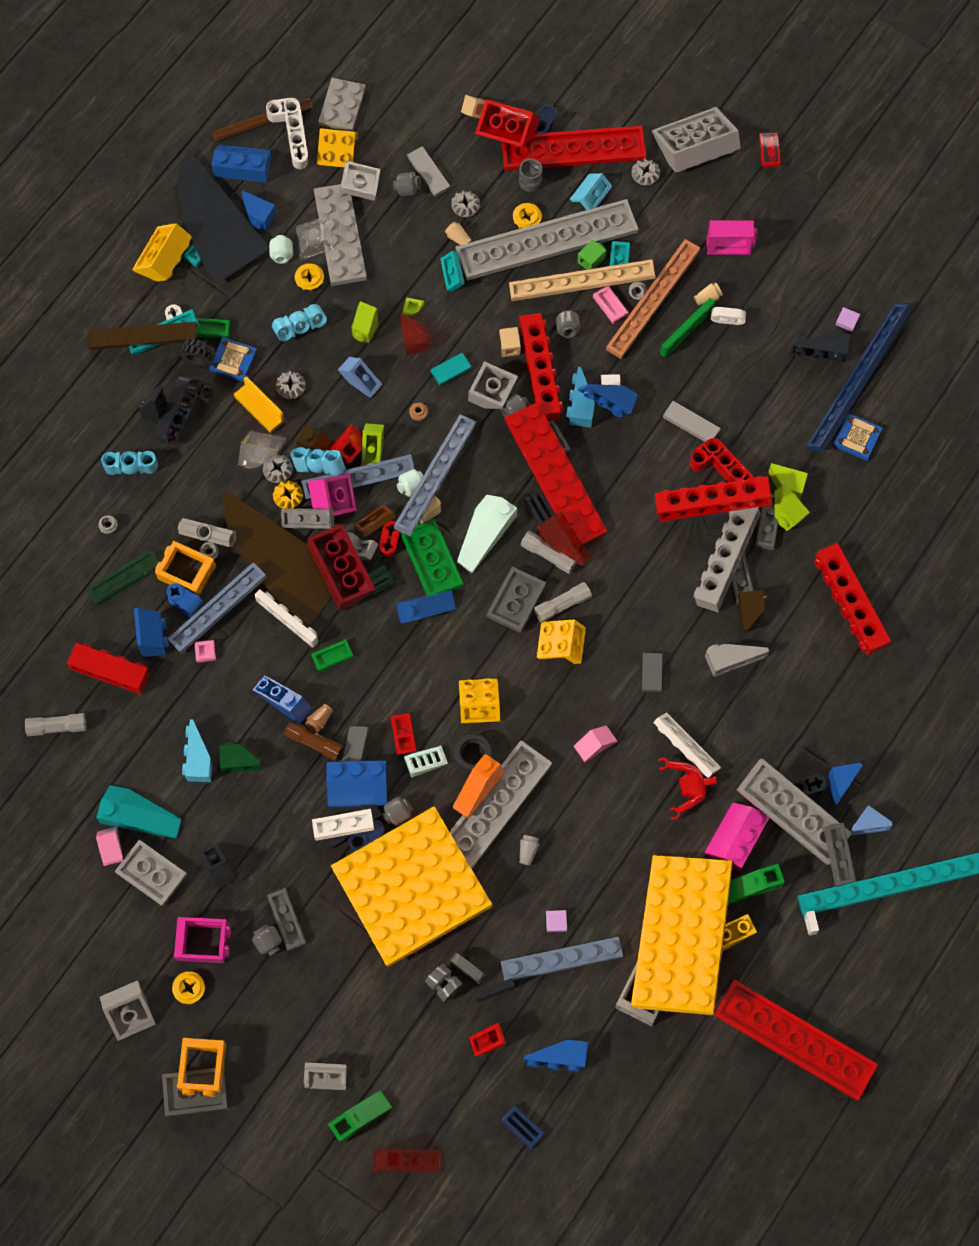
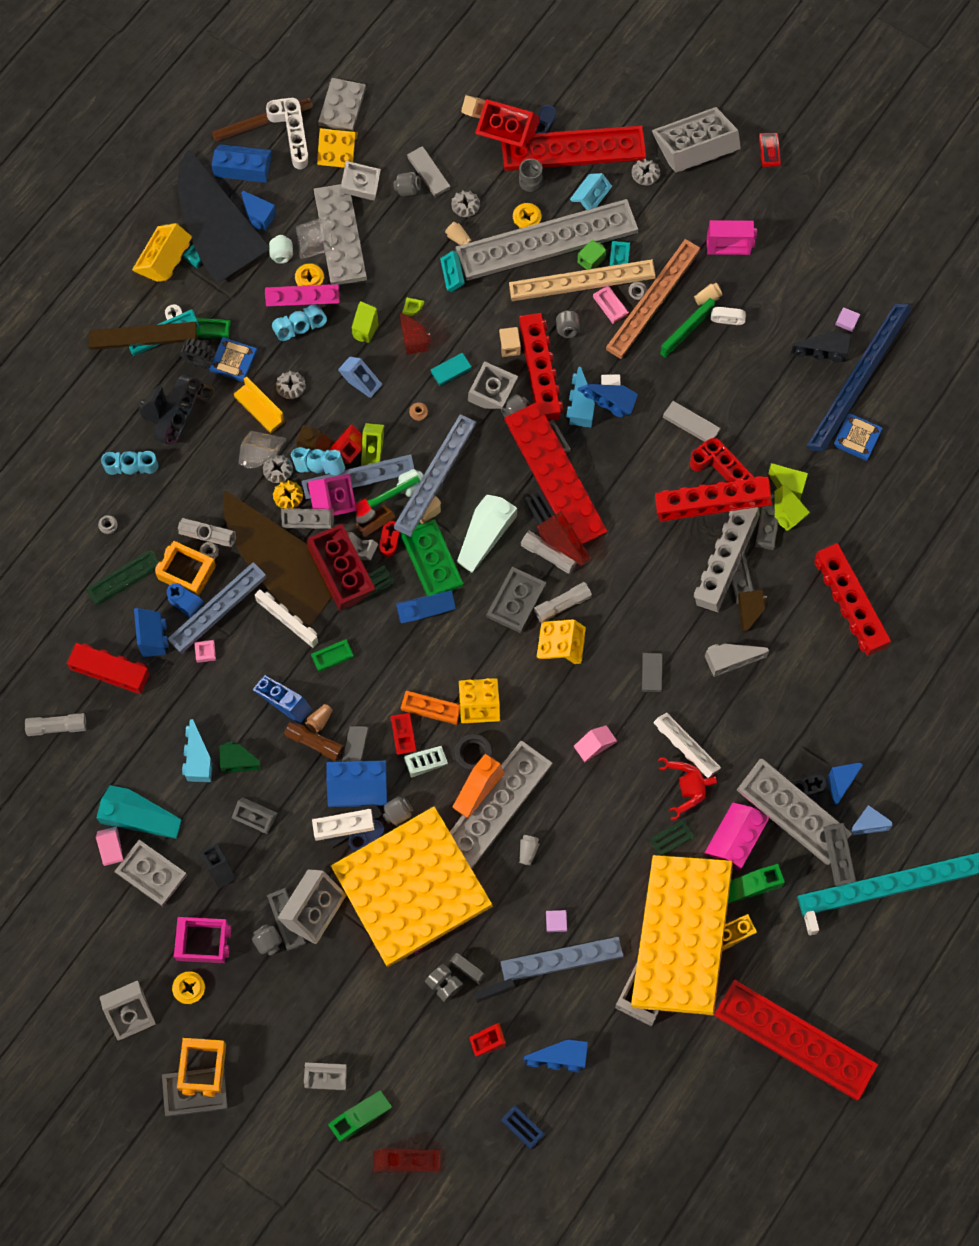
(254, 815): none -> dark grey slope
(302, 295): none -> dark pink brick
(312, 905): none -> light grey slope
(365, 507): none -> piece
(431, 707): none -> orange tile
(685, 830): none -> clear green tile

